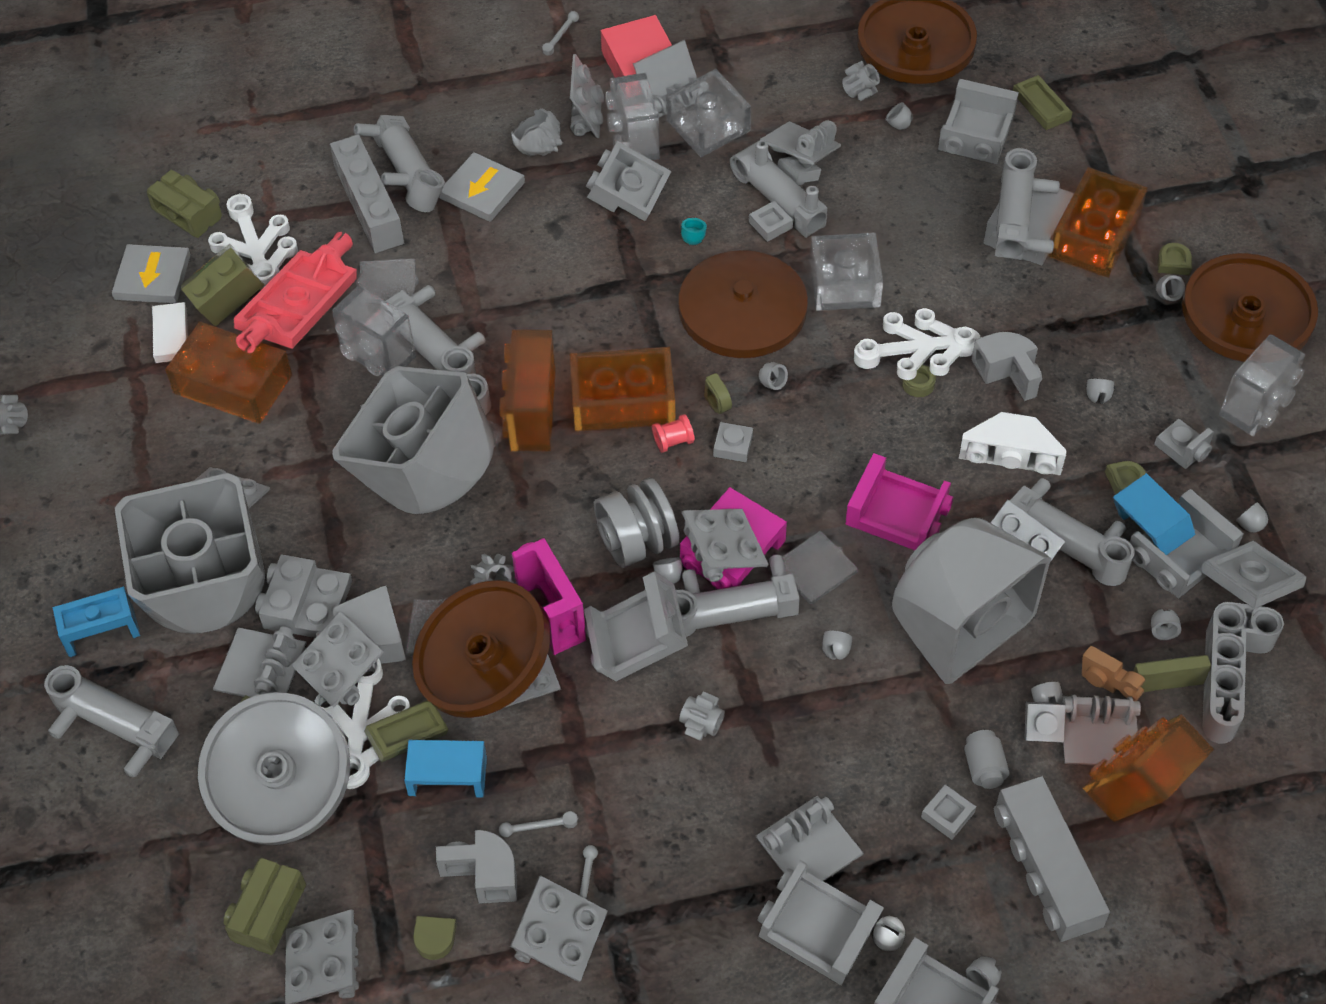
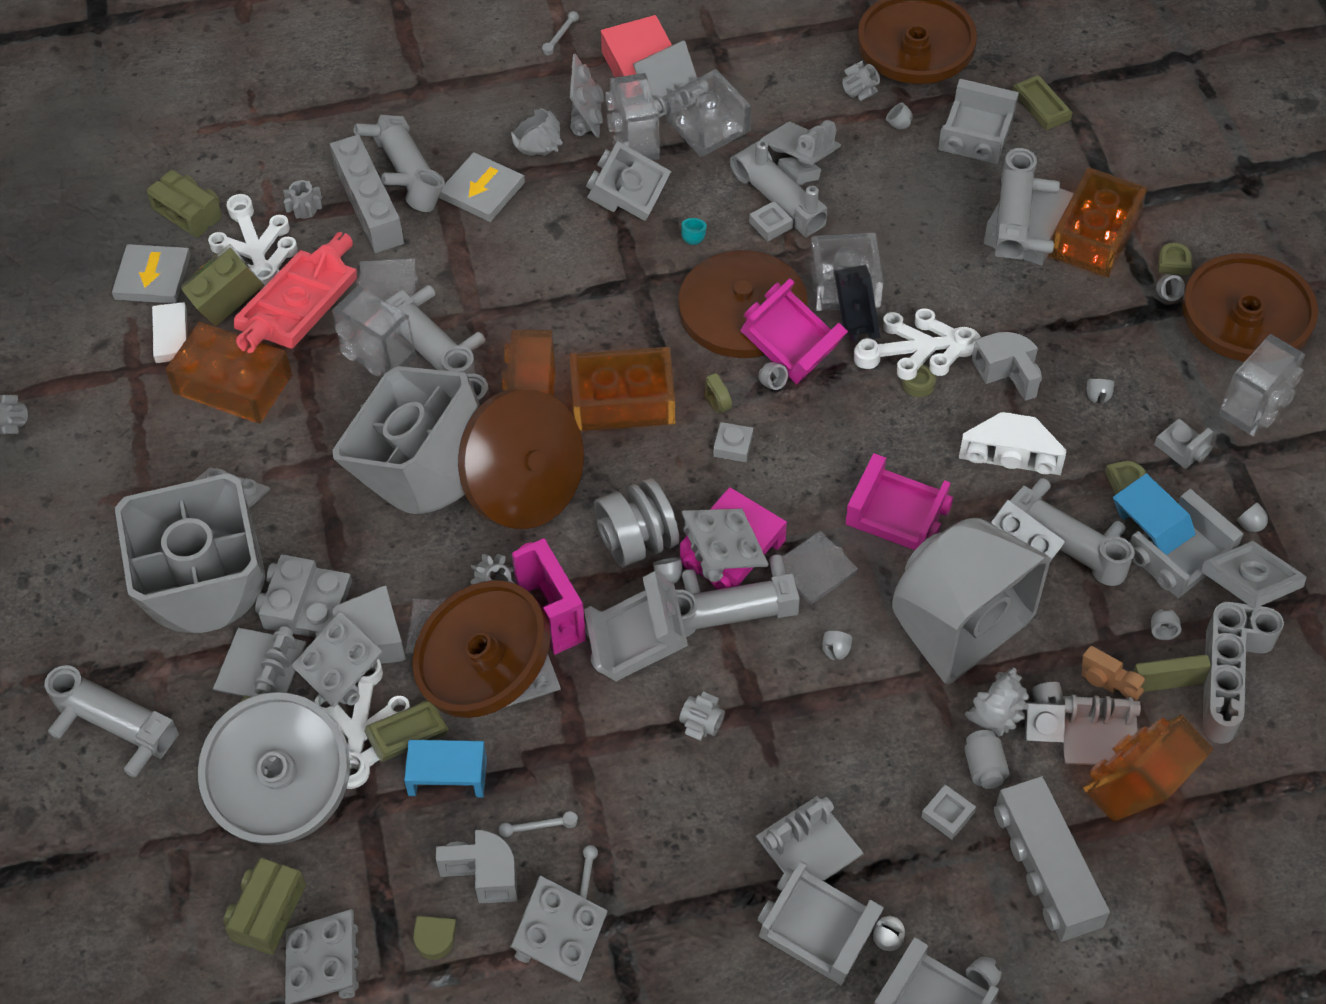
(94, 616): dark azure panel -> none
(302, 199): none -> light grey gear
(521, 458): none -> reddish brown dish
(673, 433): coral bush -> none
(790, 331): none -> dark pink panel
(857, 302): none -> black hinge
(1001, 705): none -> light grey hair

